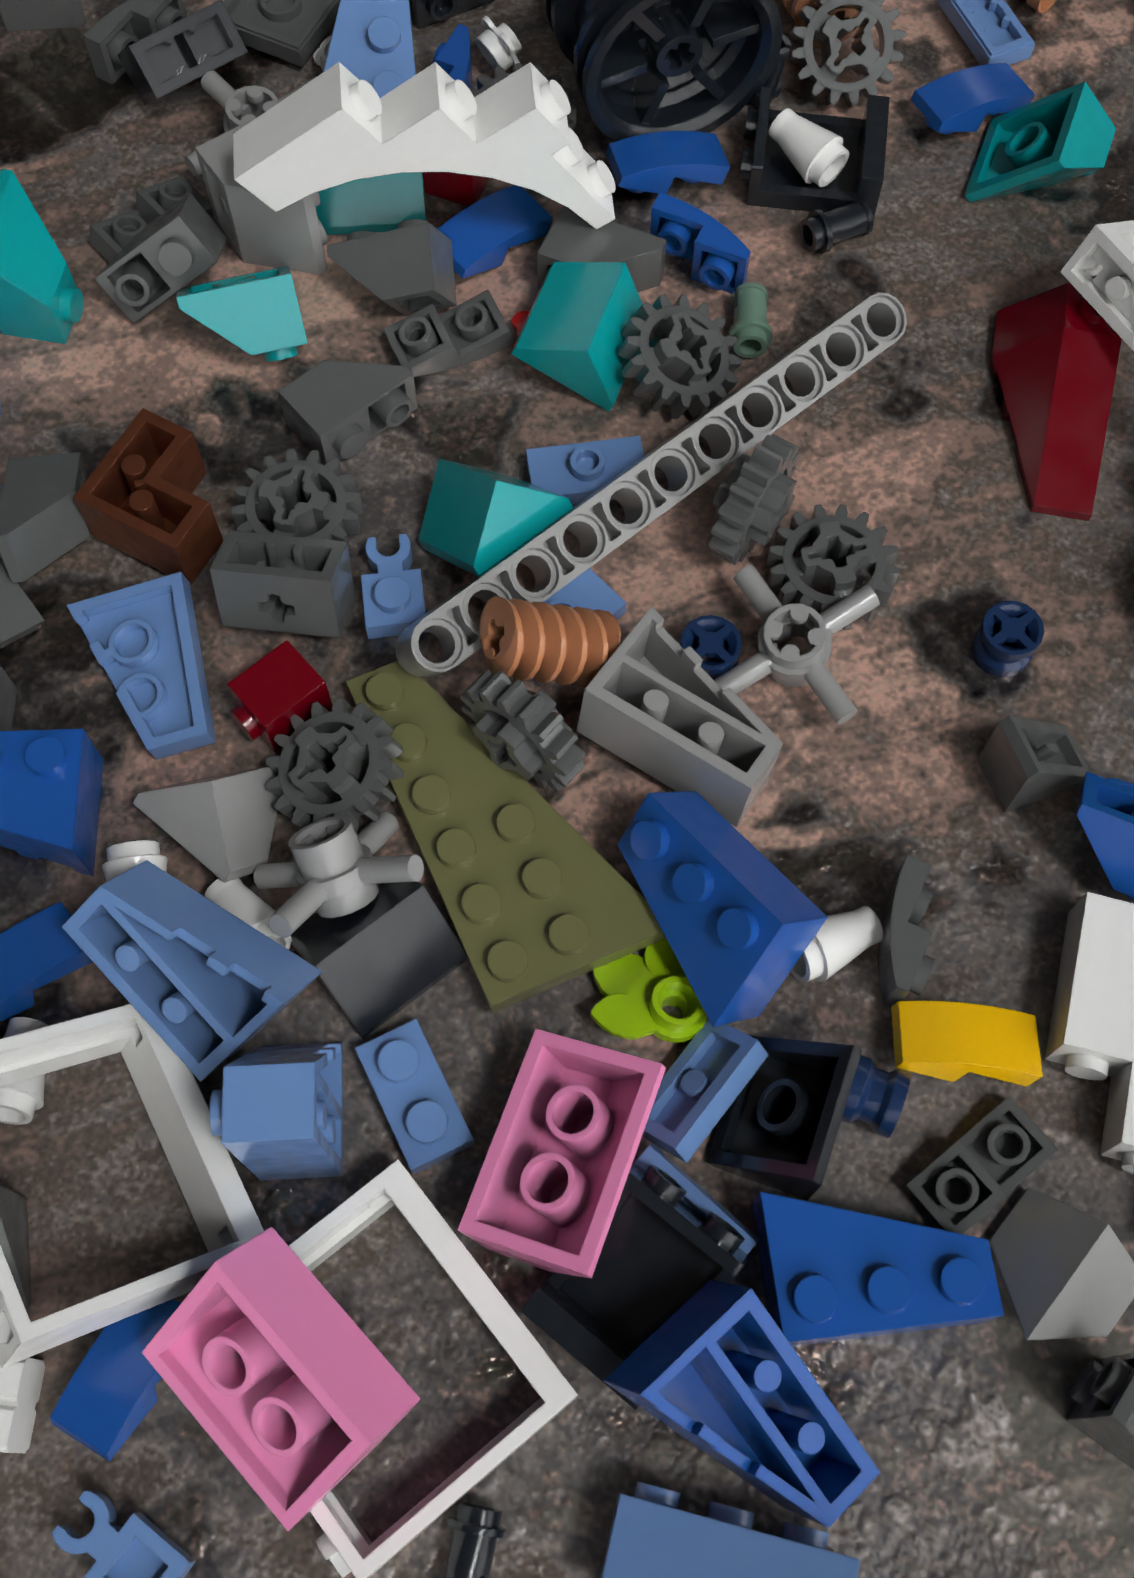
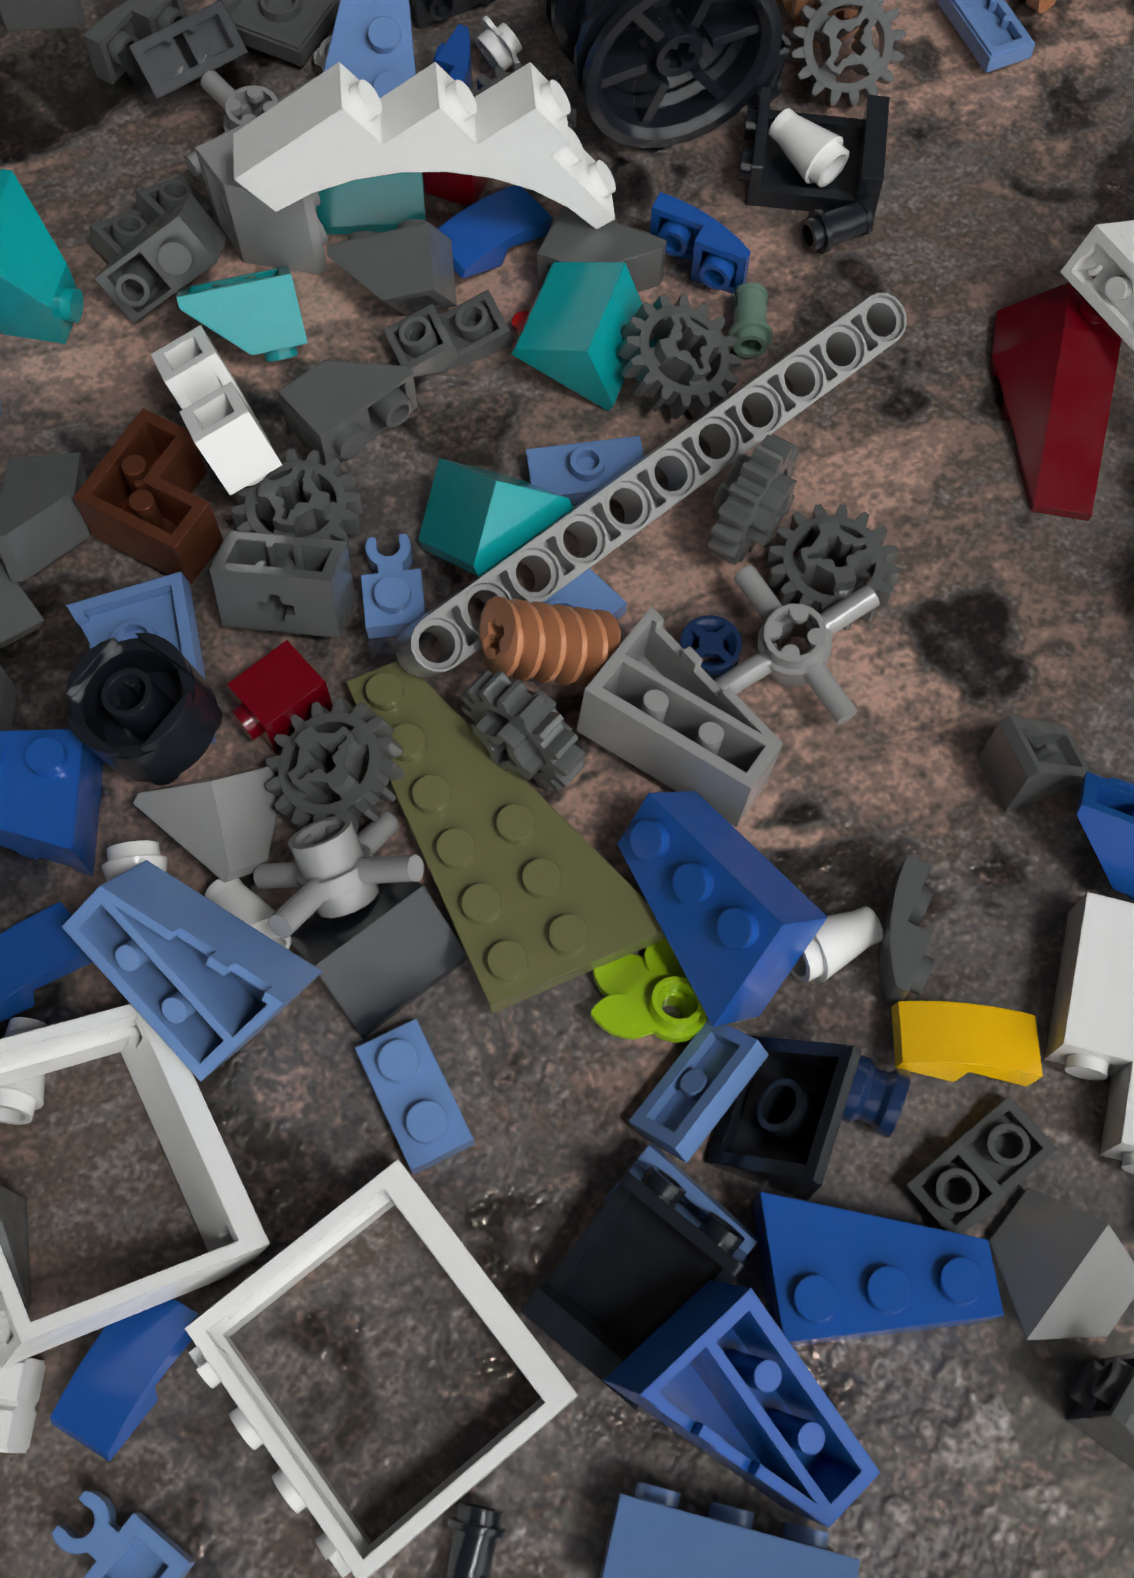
(142, 708): none -> black brick
(216, 411): none -> white arch
(279, 1375): bright pink slope -> none
(283, 1111): medium blue wedge -> none
(562, 1154): bright pink slope -> none
(654, 159): blue slope -> none
(965, 97): blue slope -> none
(1007, 623): dark blue wheel -> none
(1042, 144): teal slope -> none

